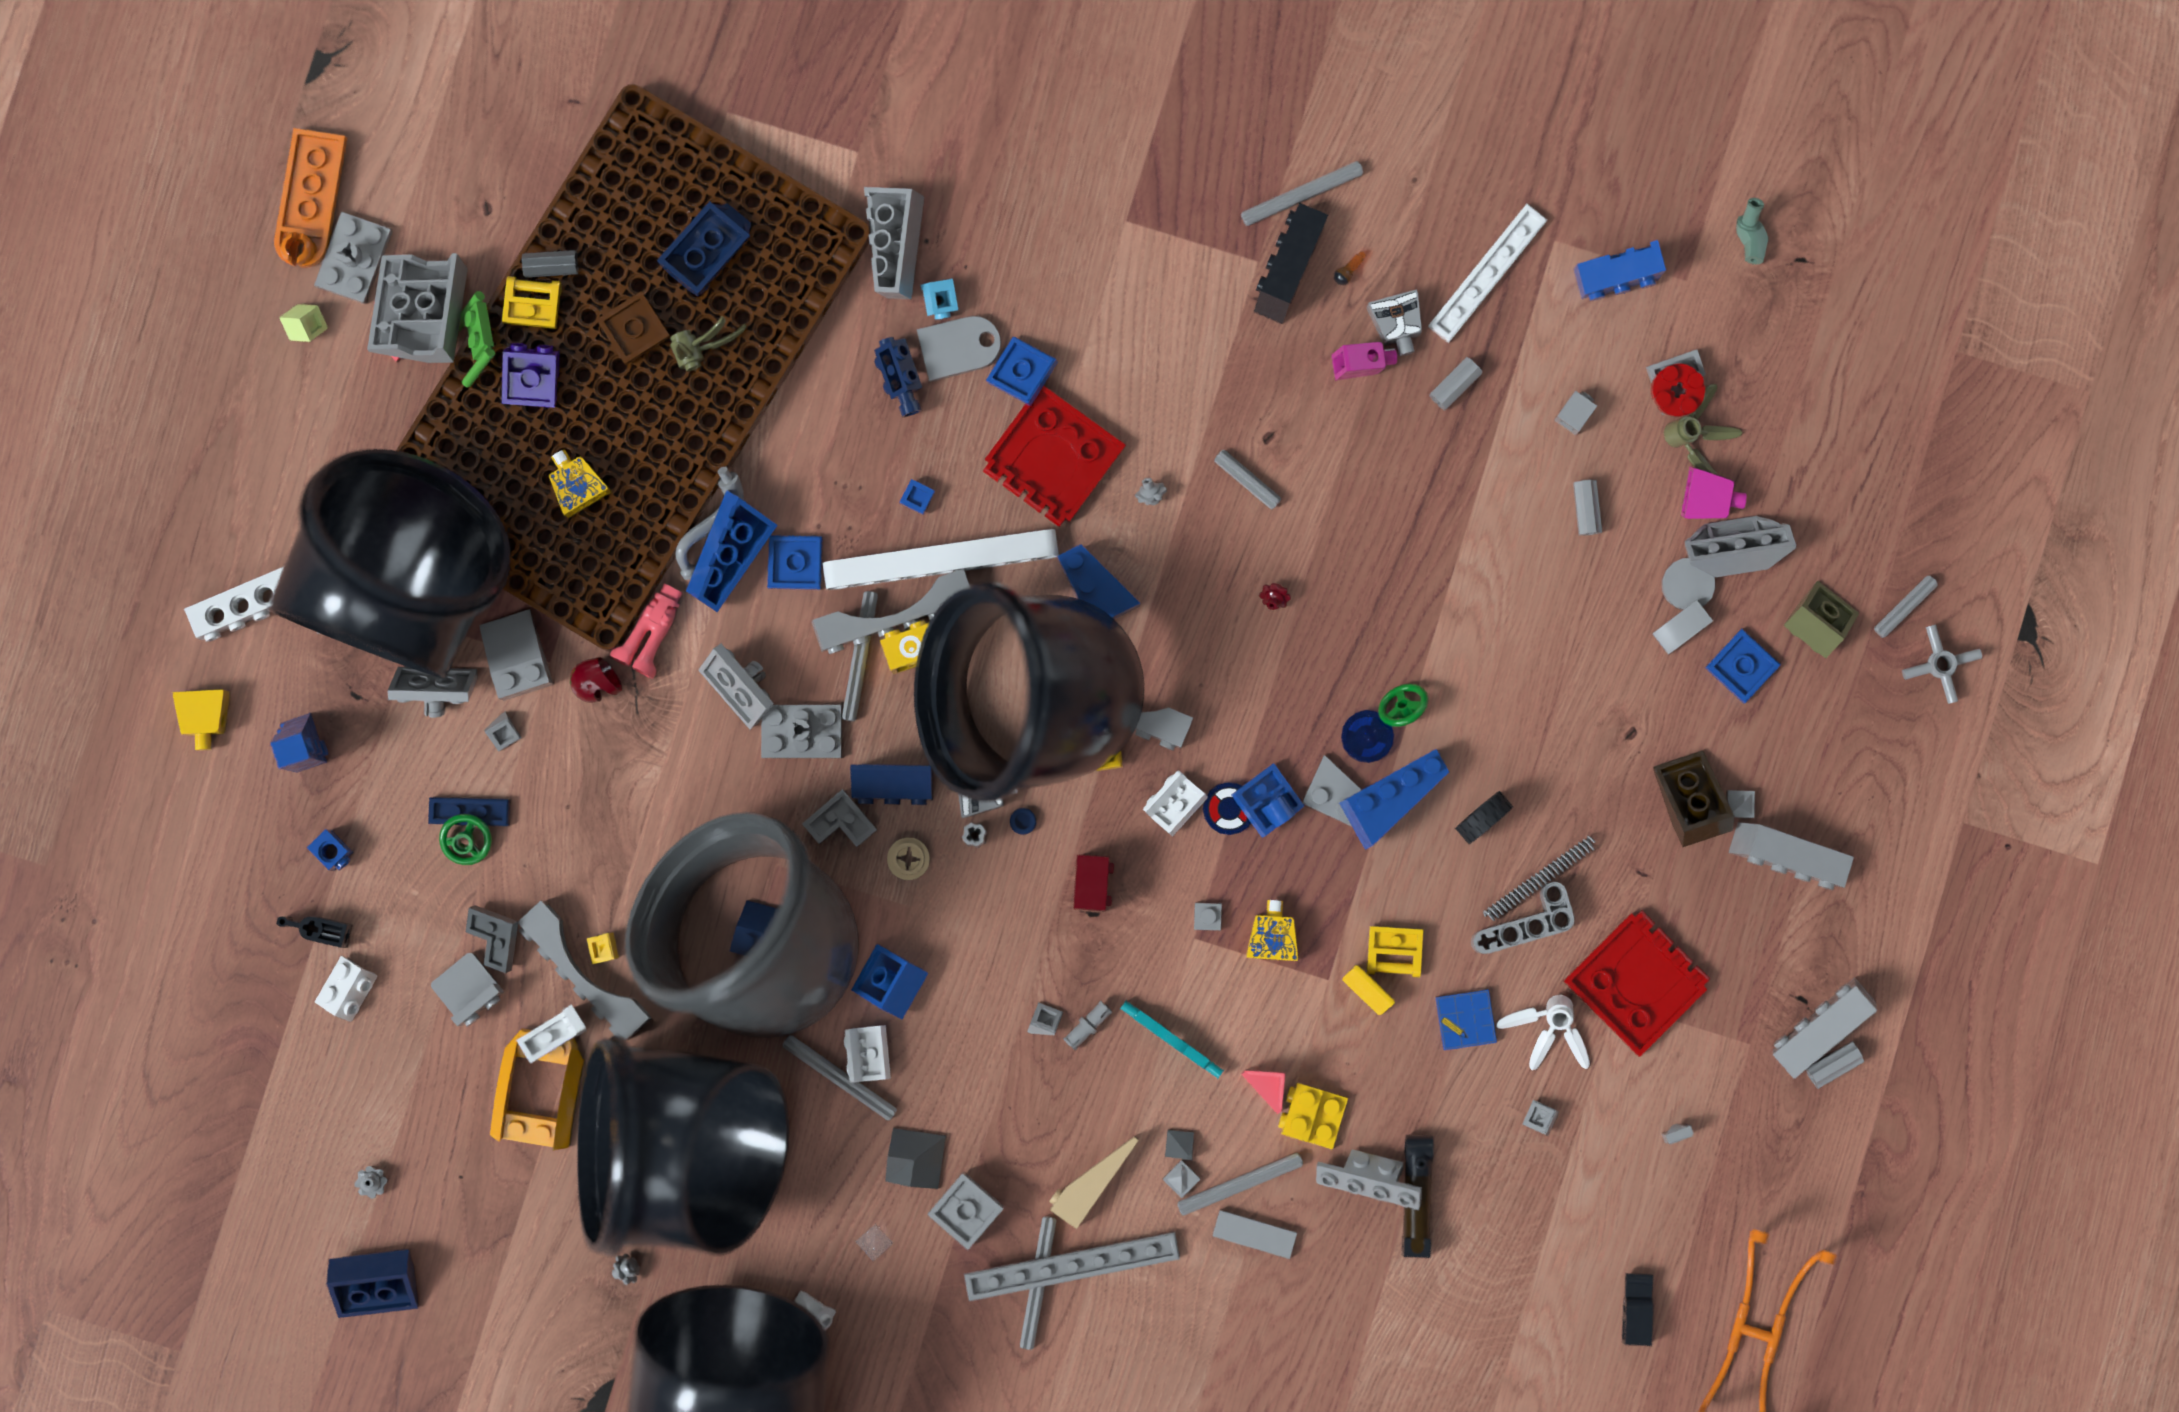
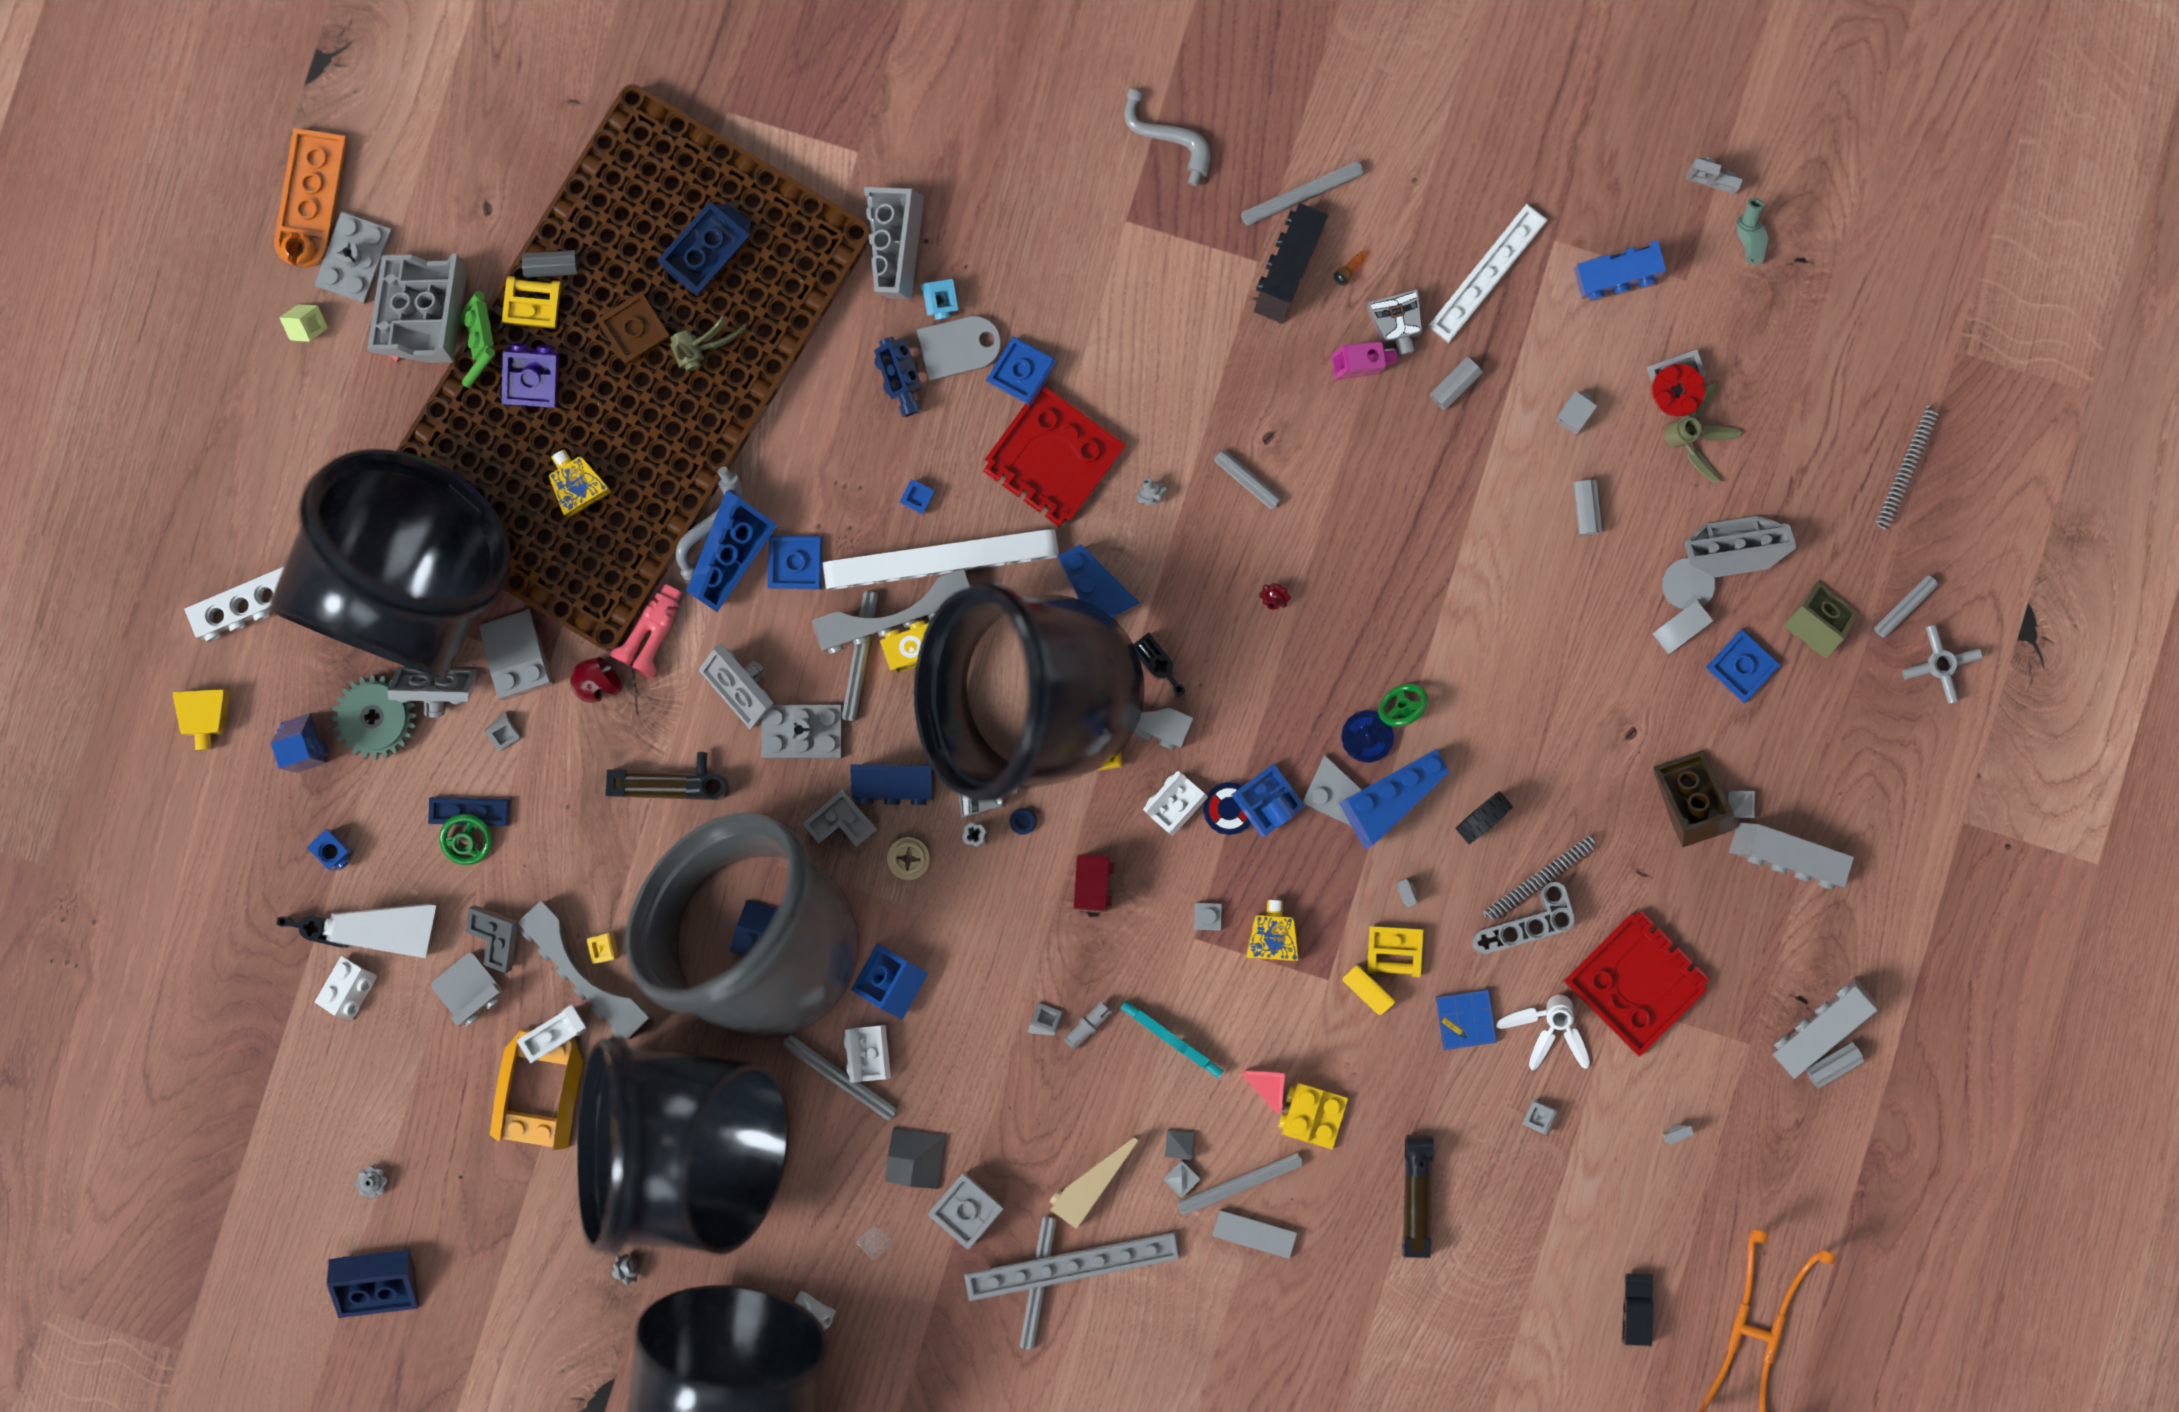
(361, 732): none -> sand green gear
(389, 929): none -> white slope
(665, 784): none -> piece
(1160, 656): none -> black piece
(1199, 148): none -> light grey animal
(1370, 1177): light grey bracket -> none
(1407, 892): none -> light grey tile
(1708, 173): none -> light grey plate
(1709, 495): dark pink torso -> none
(1907, 469): none -> light grey piece

